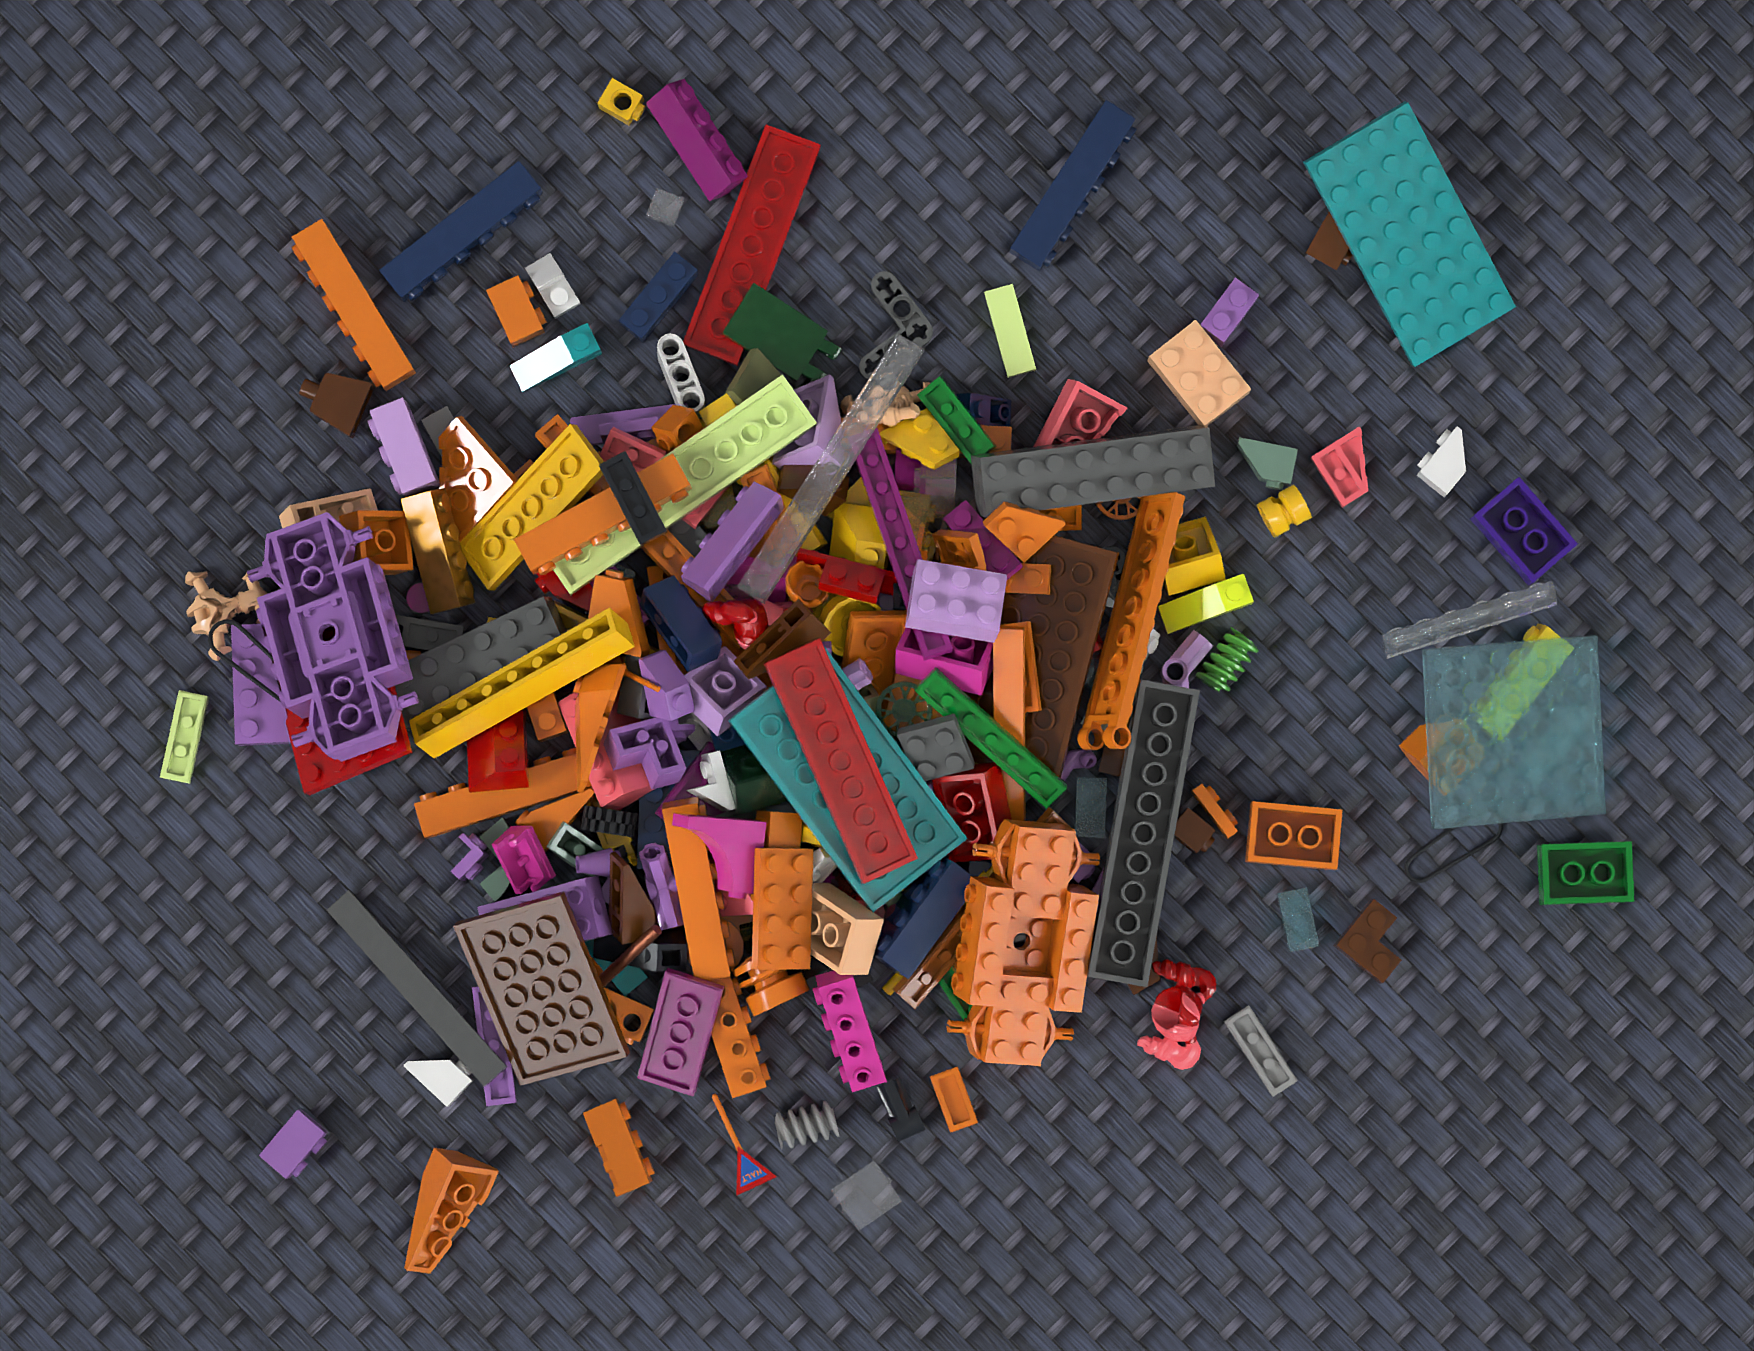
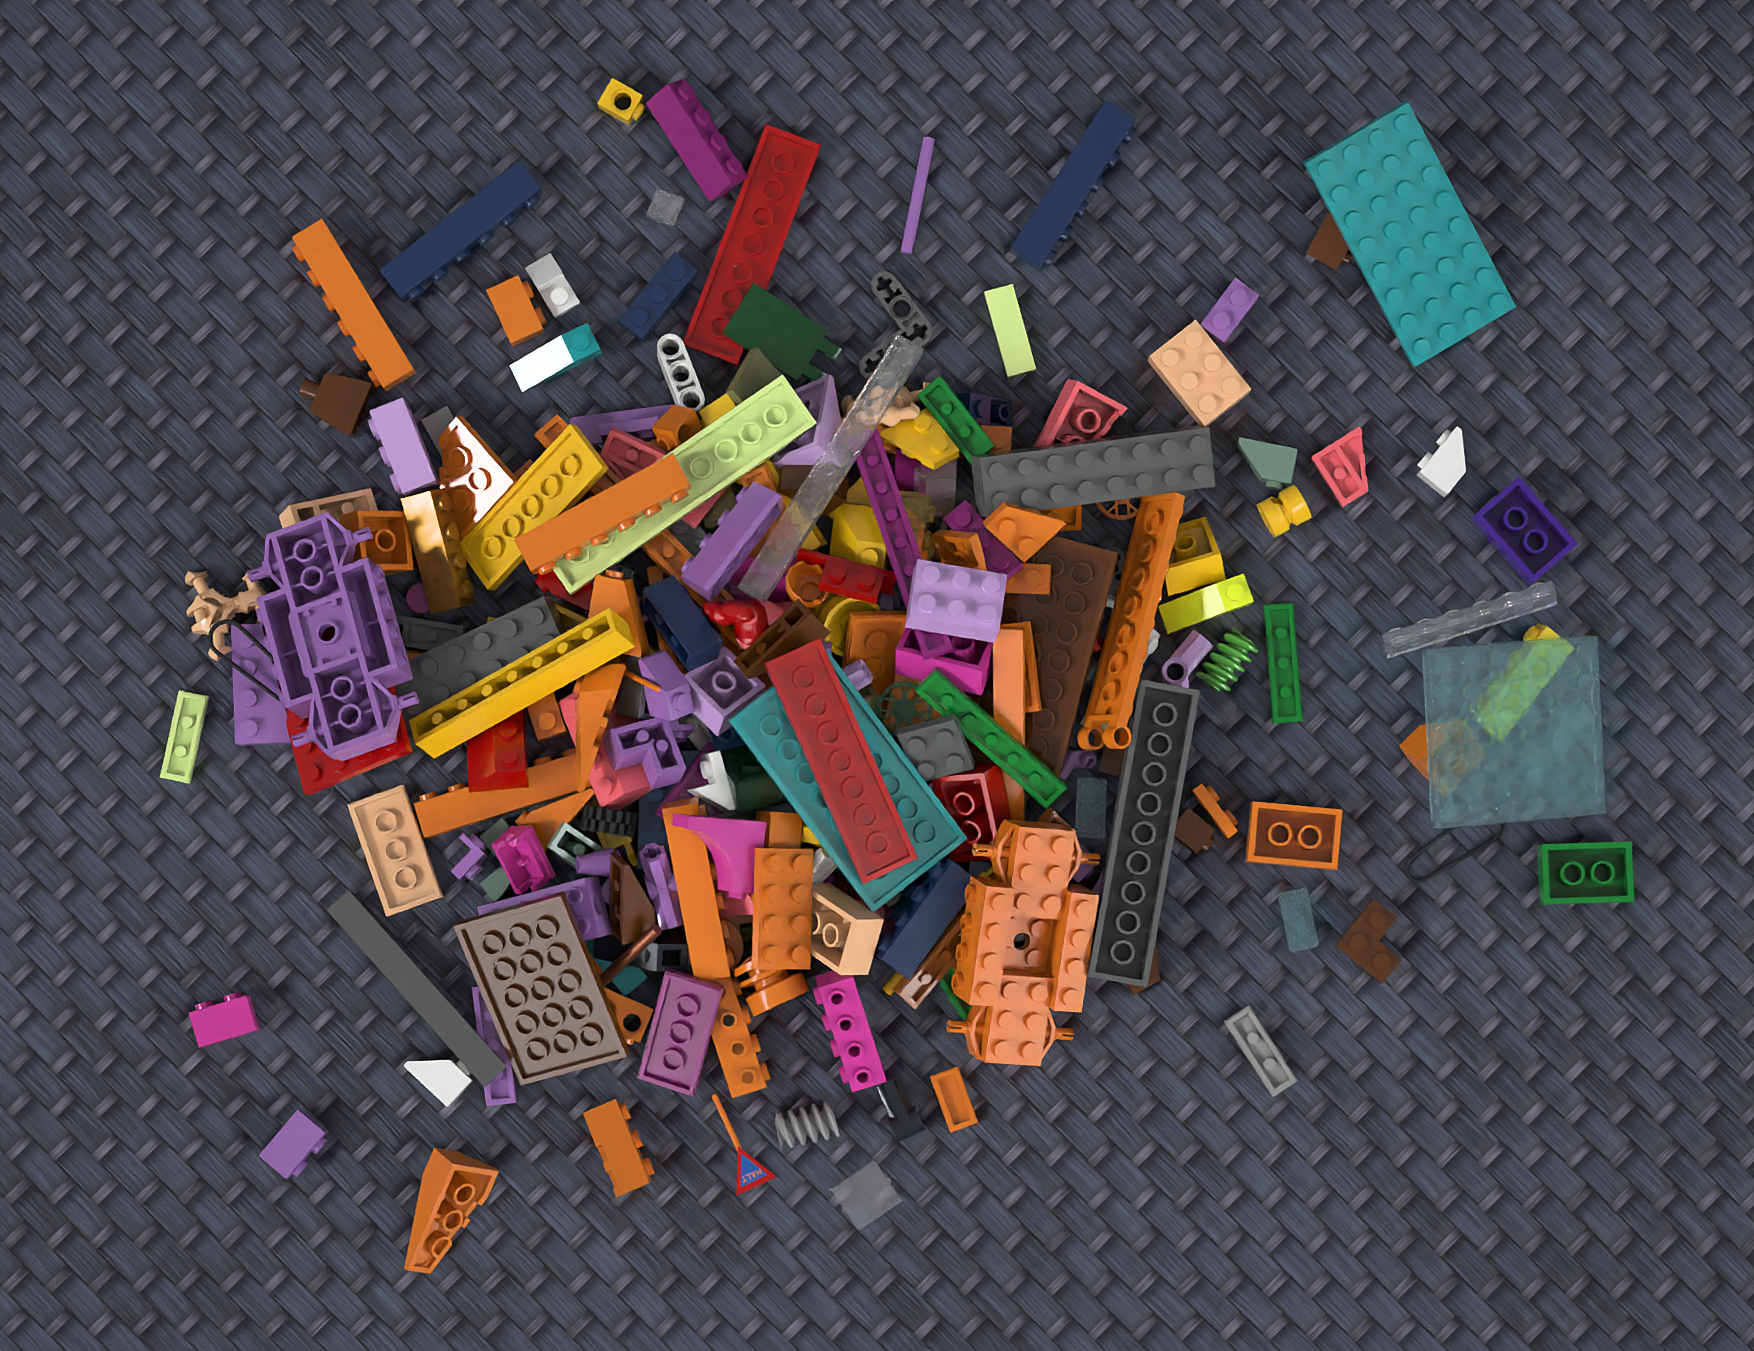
(223, 1020): none -> dark pink brick
(395, 850): none -> light nougat tile
(633, 498): black plate -> none
(917, 195): none -> medium lavender bar
(1178, 1013): hair -> none
(1282, 663): none -> green tile

